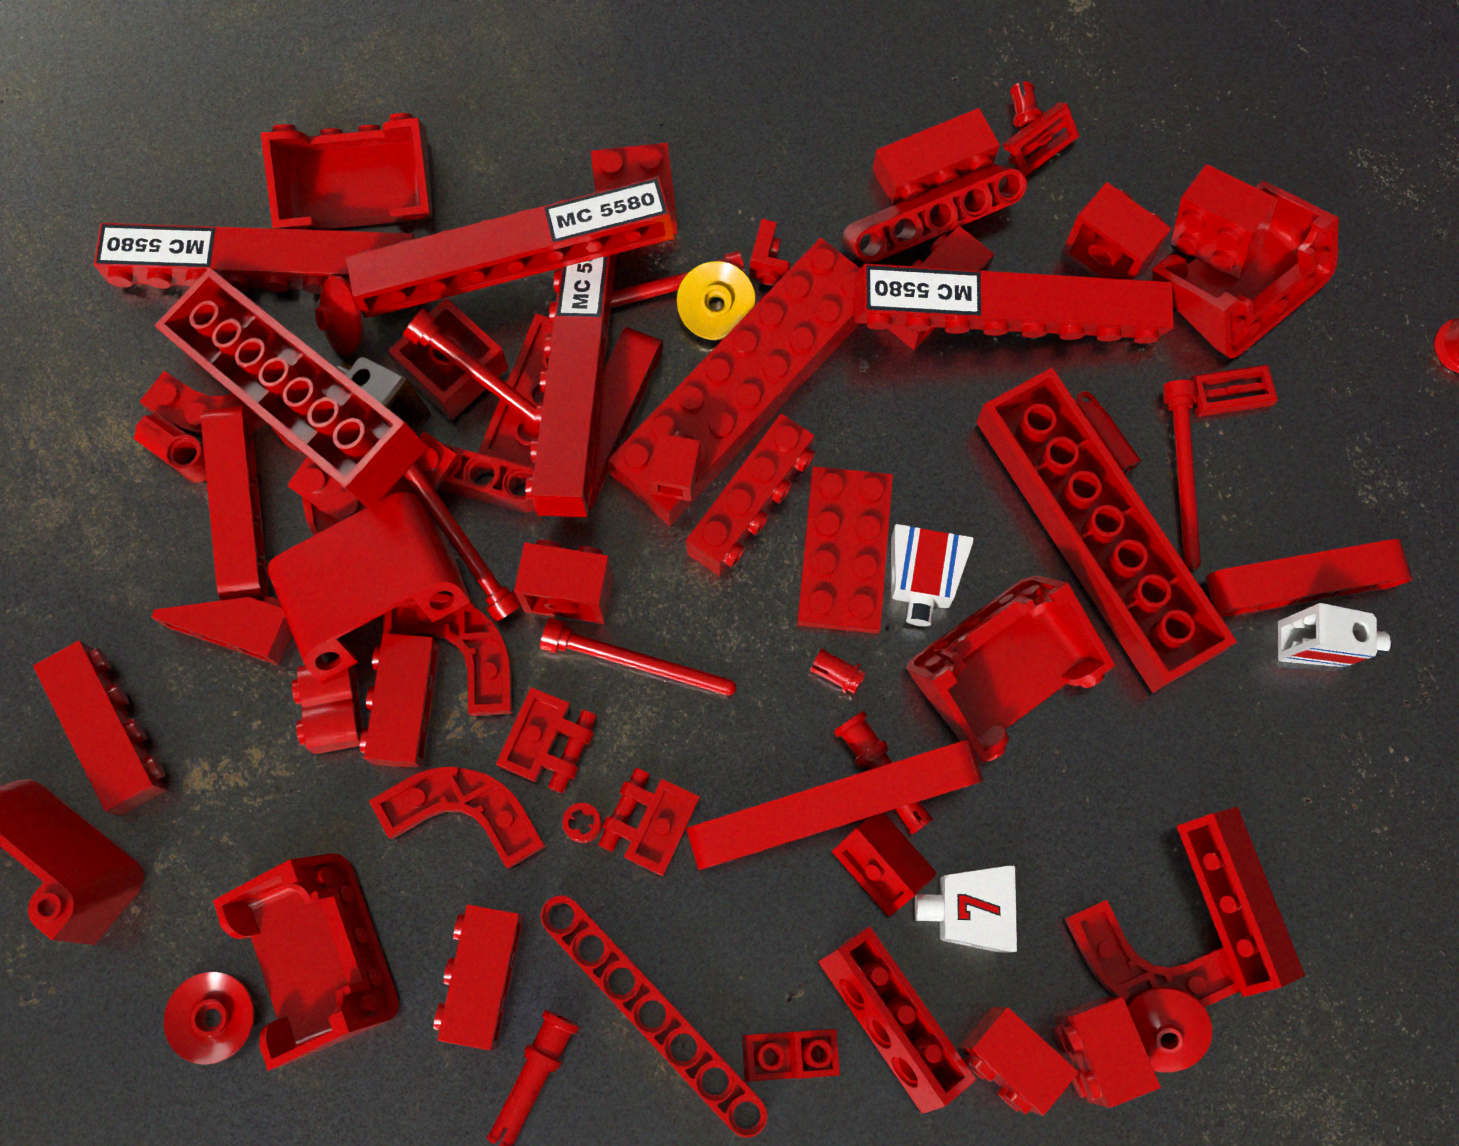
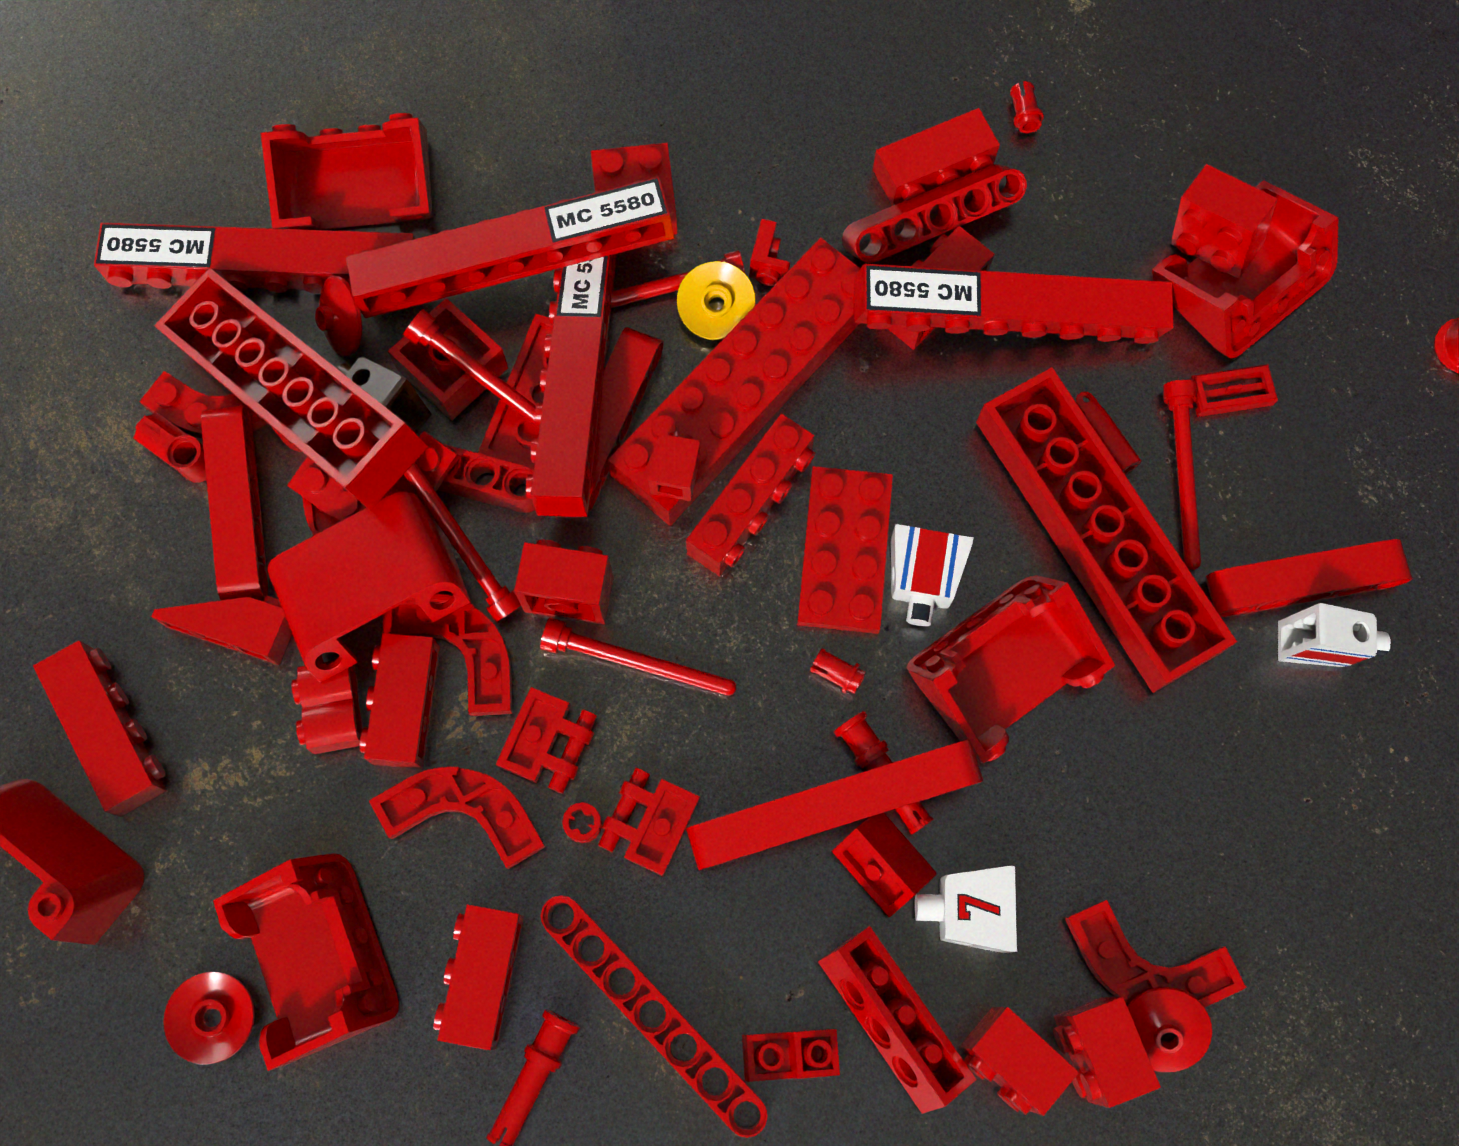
(1038, 134): red tile -> none
(1115, 236): red brick -> none
(1240, 902): red brick -> none

